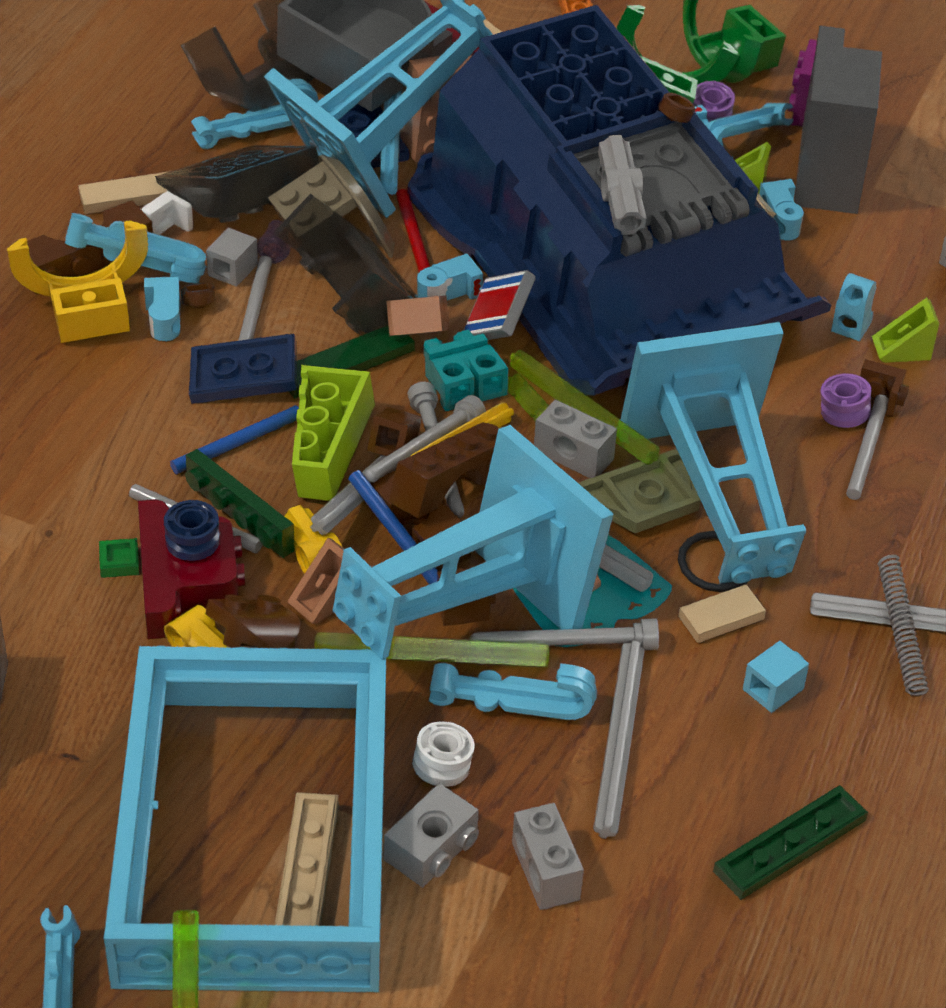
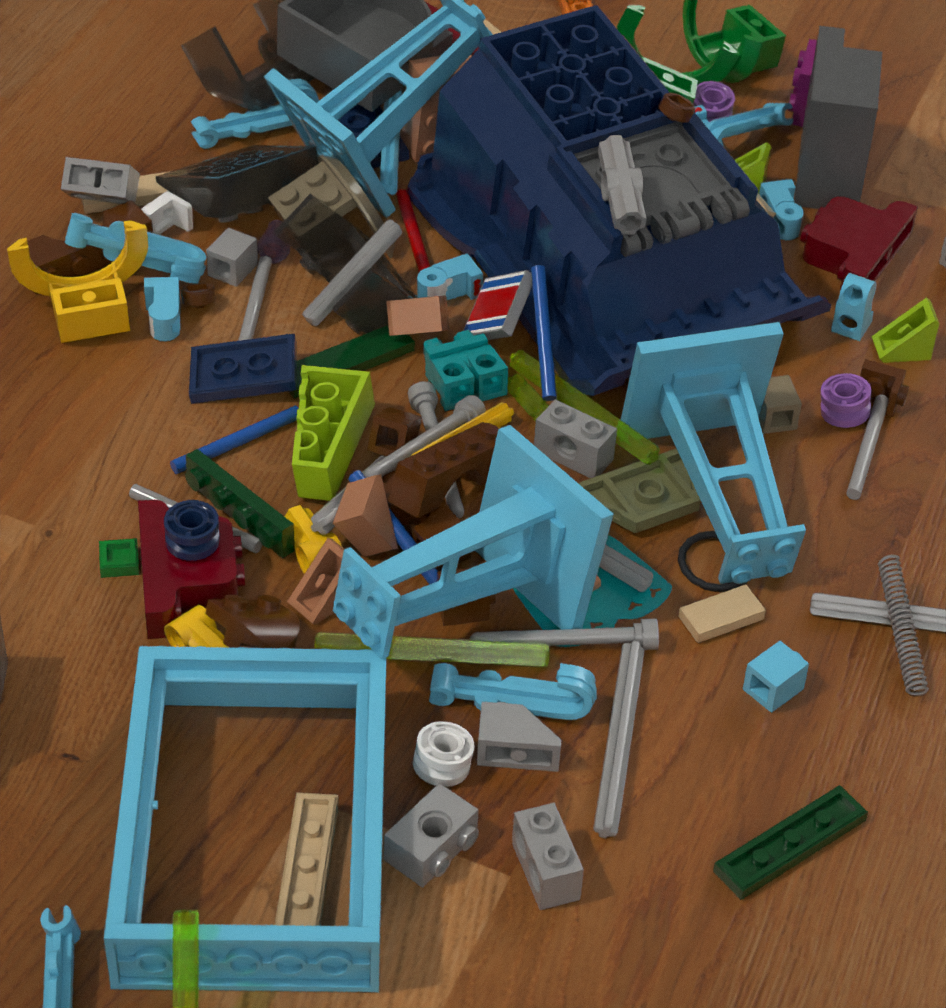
(100, 180): none -> light grey brick
(352, 272): none -> light grey axle
(366, 517): none -> nougat slope
(516, 739): none -> light grey slope
(543, 333): none -> blue bar
(780, 406): none -> dark tan brick
(856, 237): none -> dark red brick

